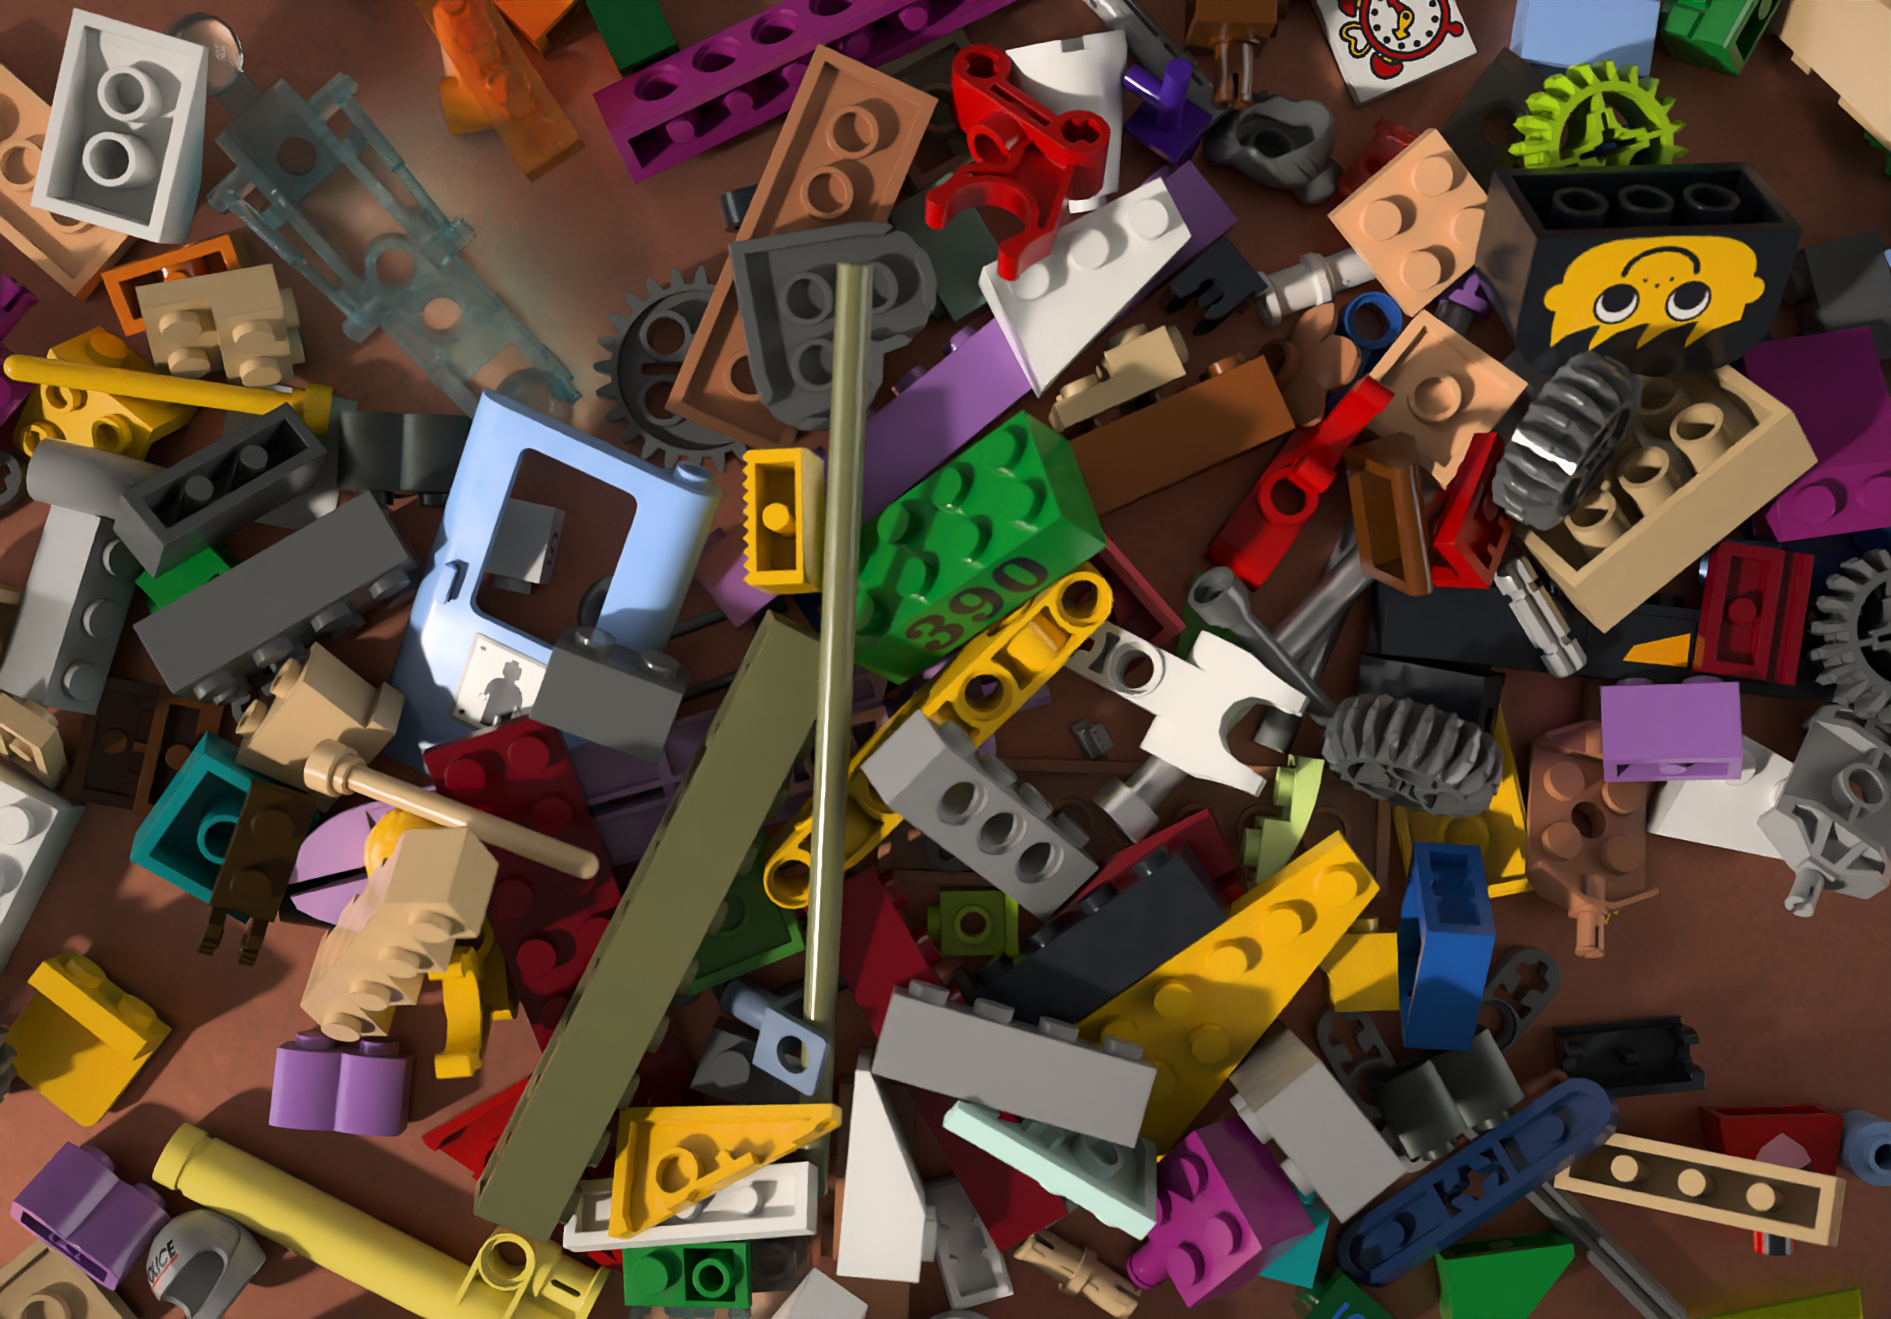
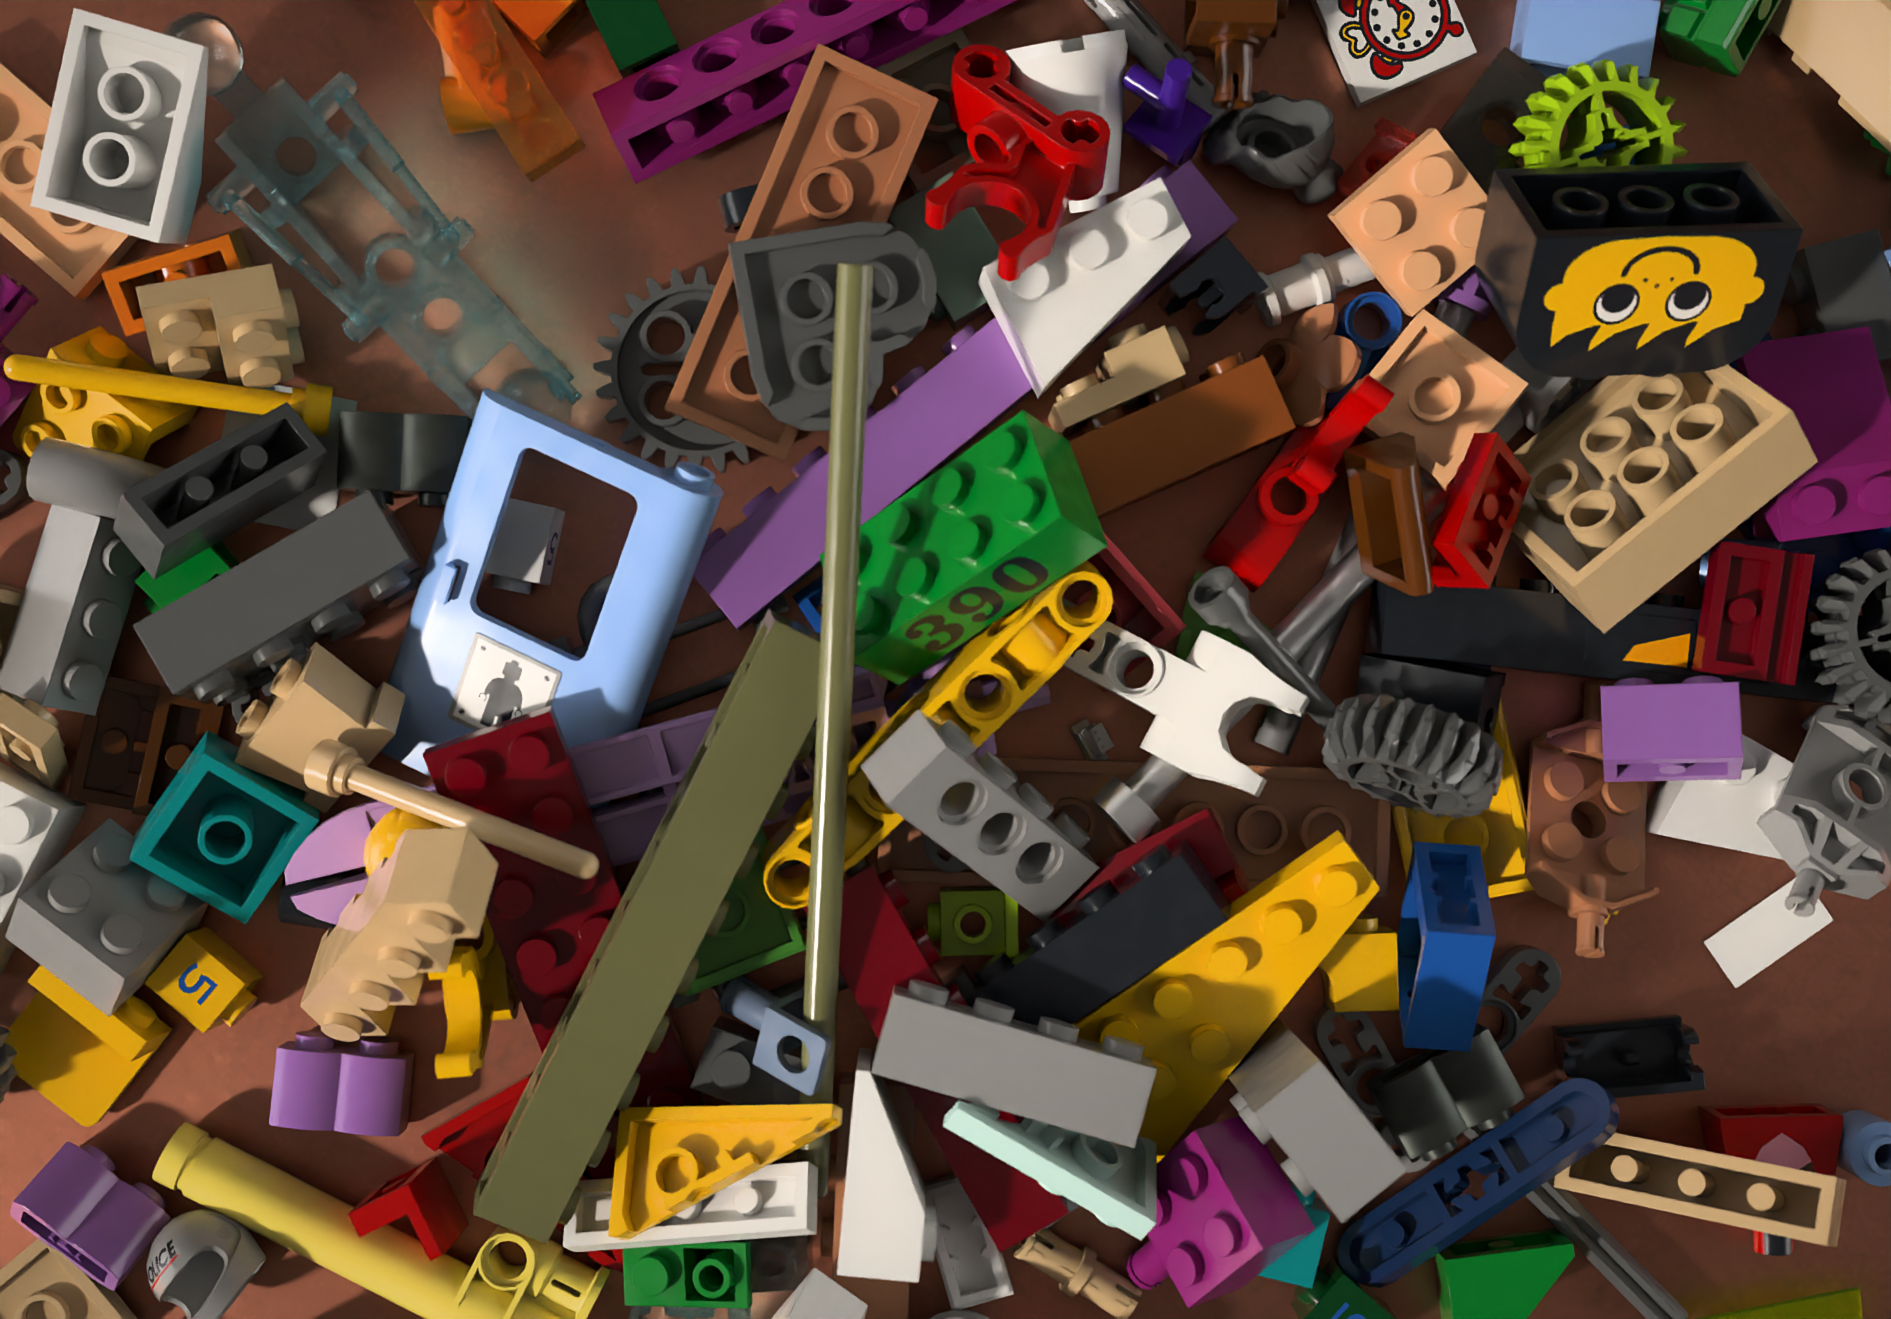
(103, 919): none -> light grey brick
(206, 981): none -> yellow brick
(257, 864): dark brown hinge -> none
(425, 1198): none -> red panel
(611, 693): dark grey brick -> none
(785, 520): yellow brick -> none
(1276, 838): yellowish green slope -> none
(1539, 617): light grey axle -> none
(1566, 440): dark grey gear -> none
(1763, 936): none -> white sticker

